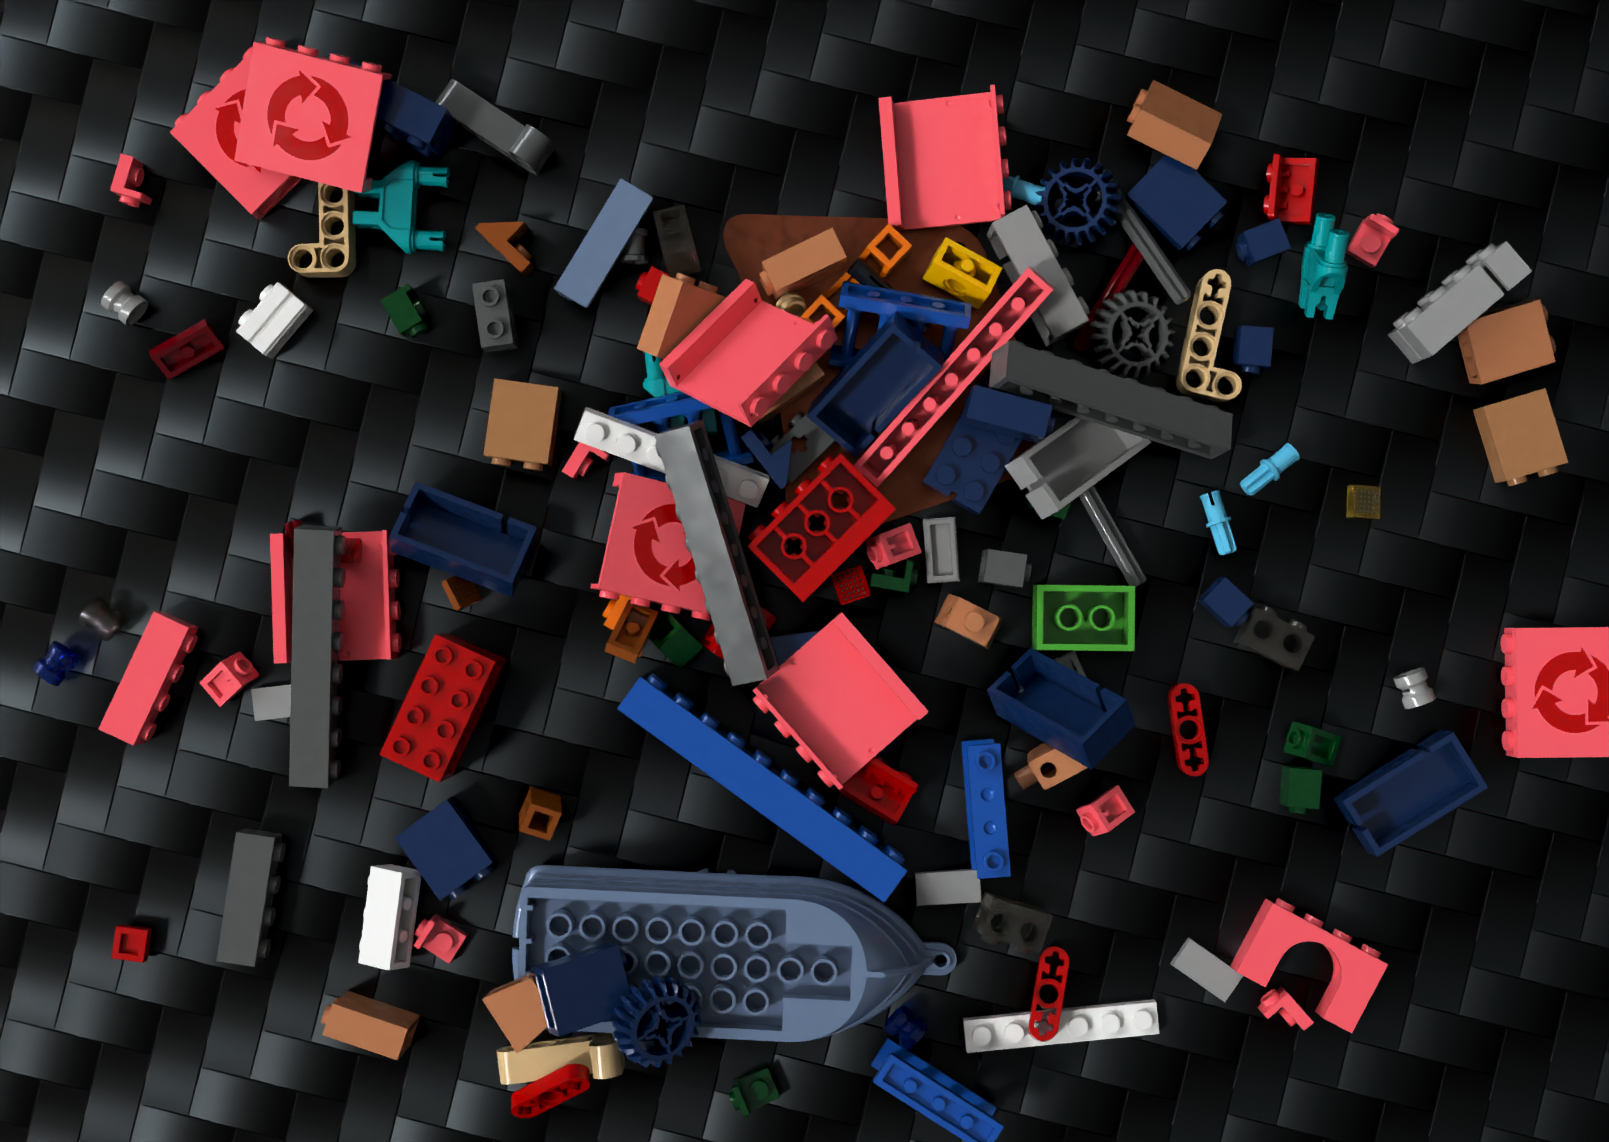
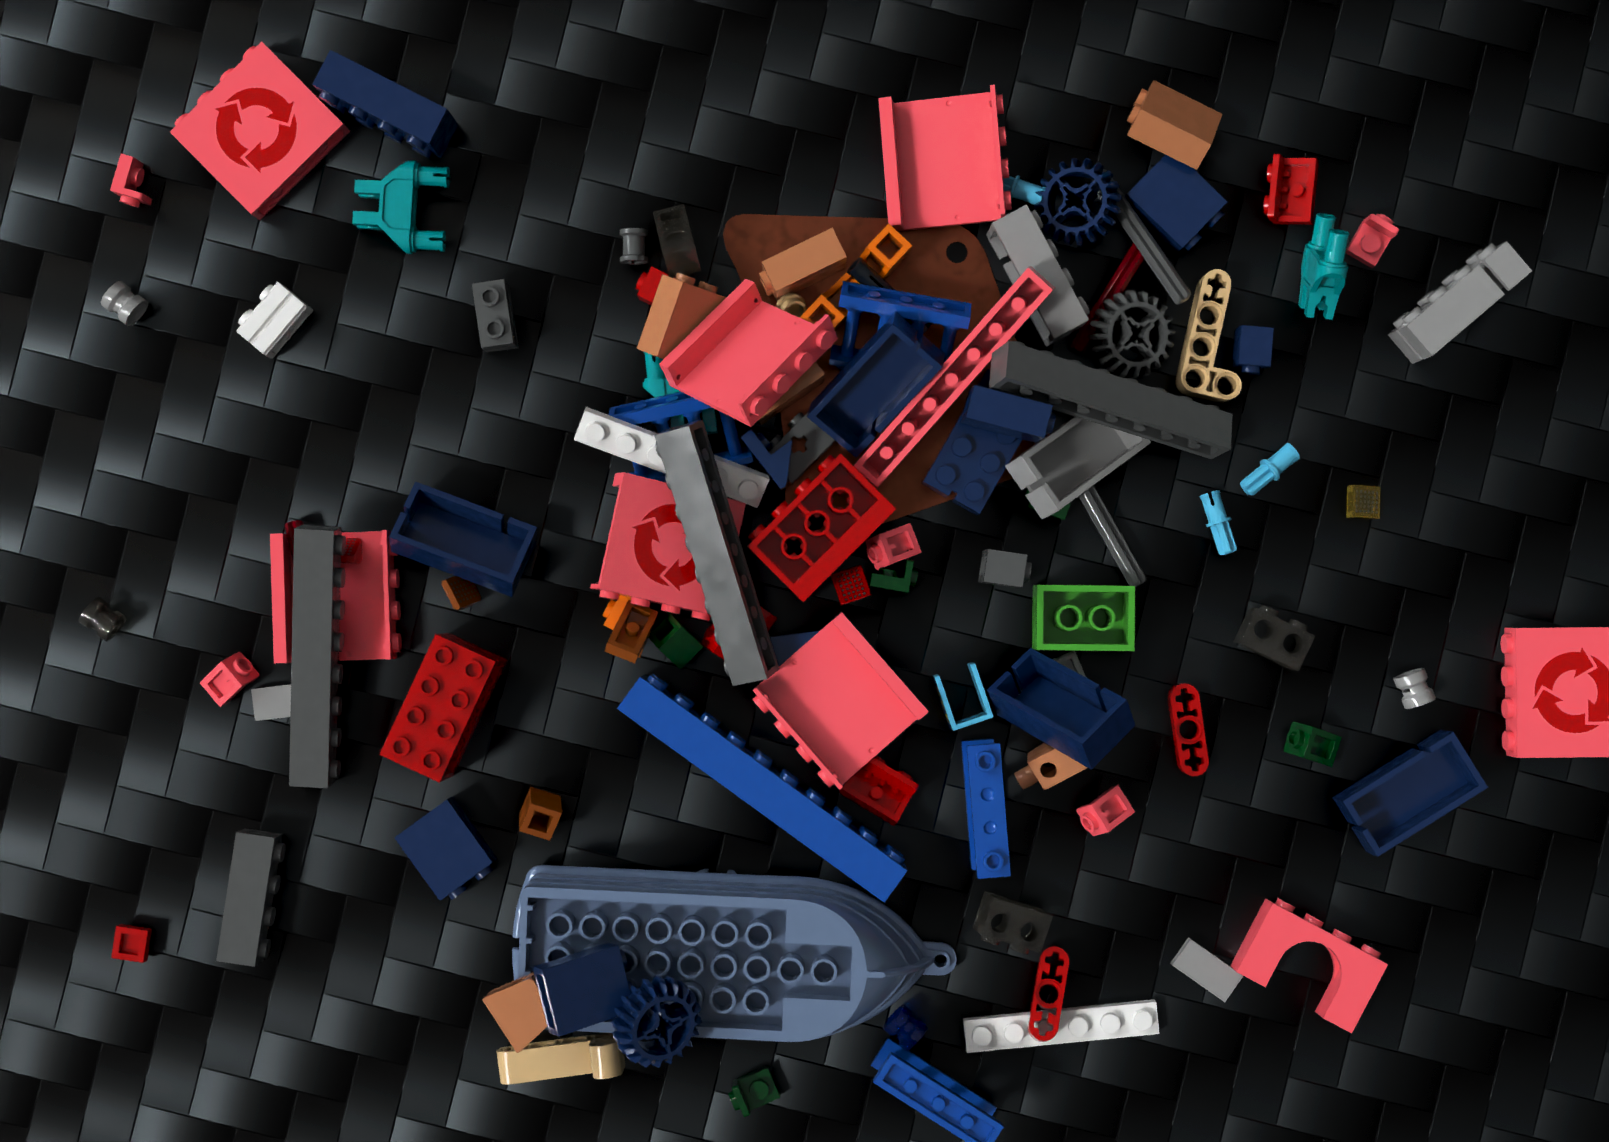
(55, 663): clear blue wheel -> none
(149, 678): coral brick -> none
(186, 349): dark red plate -> none
(310, 114): coral panel -> none
(329, 244): tan beam -> none
(370, 1024): nougat brick -> none
(389, 917): white brick -> none
(406, 312): dark green brick -> none
(439, 937): coral bracket -> none
(502, 237): dark orange slope -> none
(518, 142): dark grey beam -> none
(522, 424): medium nougat brick -> none
(550, 1090): red beam -> none
(580, 460): coral bracket -> none
(603, 243): sand blue panel -> none
(940, 550): light grey tile -> none
(947, 887): light grey tile -> none
(962, 273): yellow brick -> none
(968, 620): nougat torso -> none
(986, 714): none -> medium azure piece
(1226, 602): dark blue brick -> none
(1262, 243): dark blue brick -> none
(1290, 1011): coral bracket -> none
(1300, 788): dark green brick -> none
(1507, 342): nougat brick -> none
(1521, 437): medium nougat brick -> none

